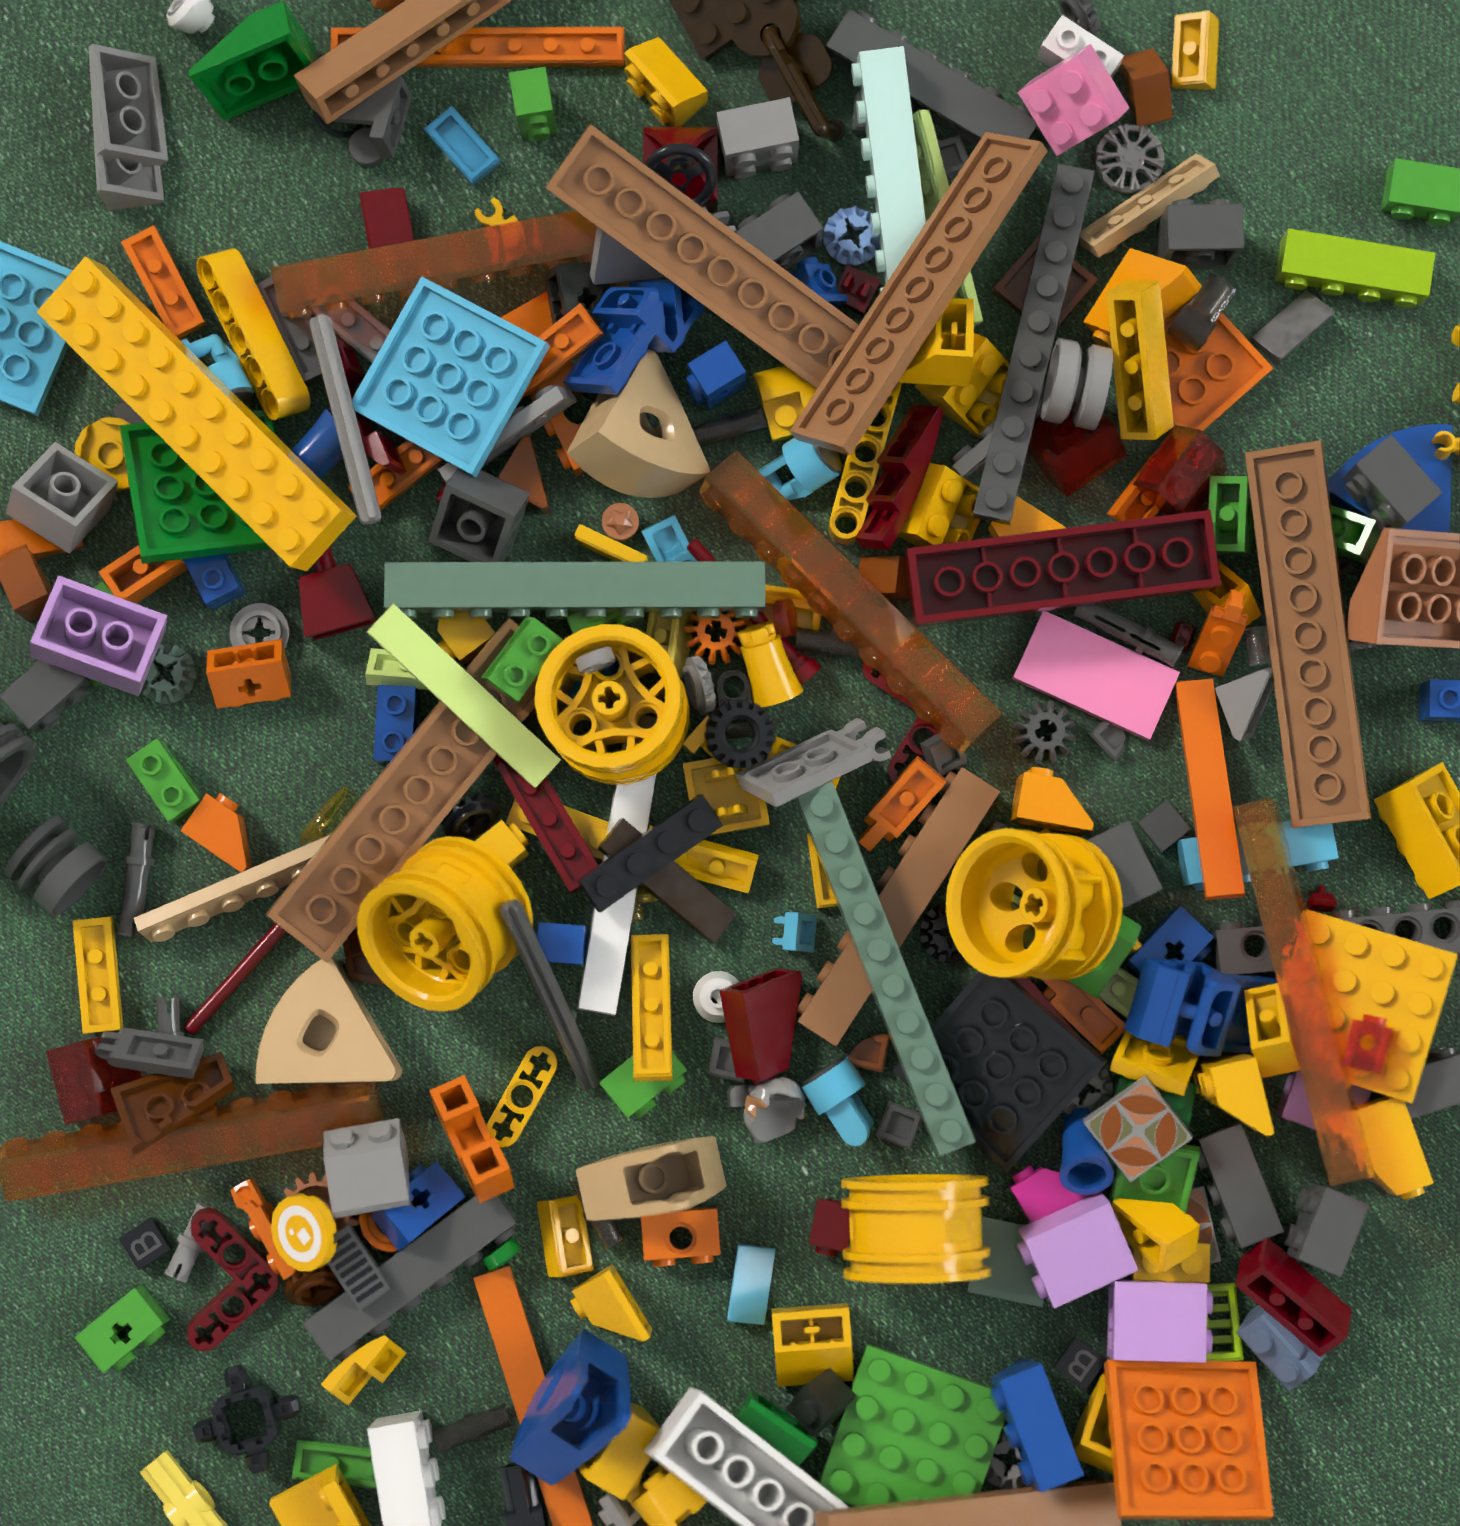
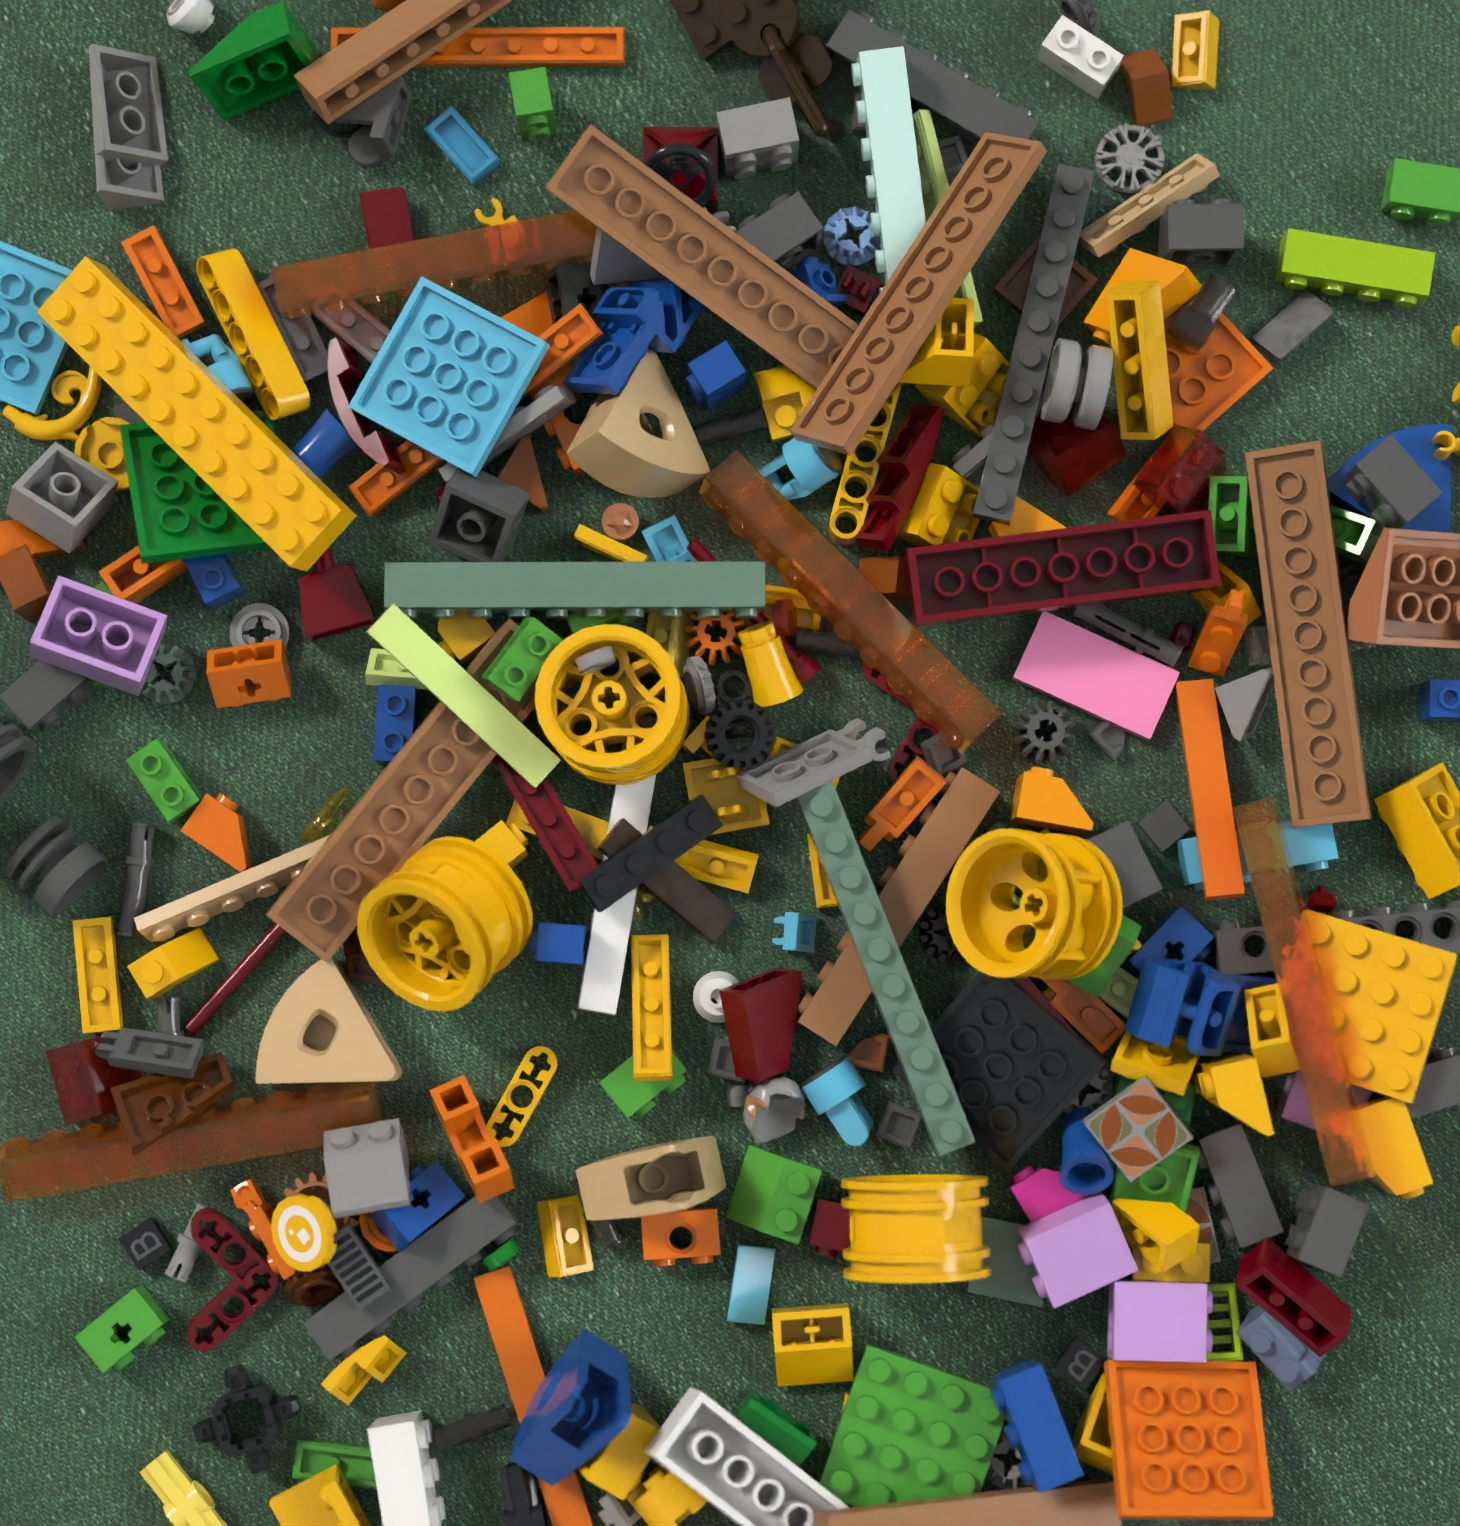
(63, 428): none -> yellow plant
(173, 963): none -> yellow slope
(345, 420): light grey axle -> none
(481, 812): black gear -> none
(550, 994): dark grey axle -> none
(610, 1305): yellow slope -> none
(664, 82): yellow slope -> none
(774, 1194): none -> bright green slope
(821, 1402): pearl dark grey brick -> none
(1073, 100): bright pink brick -> none
(1376, 1058): clear red brick -> none

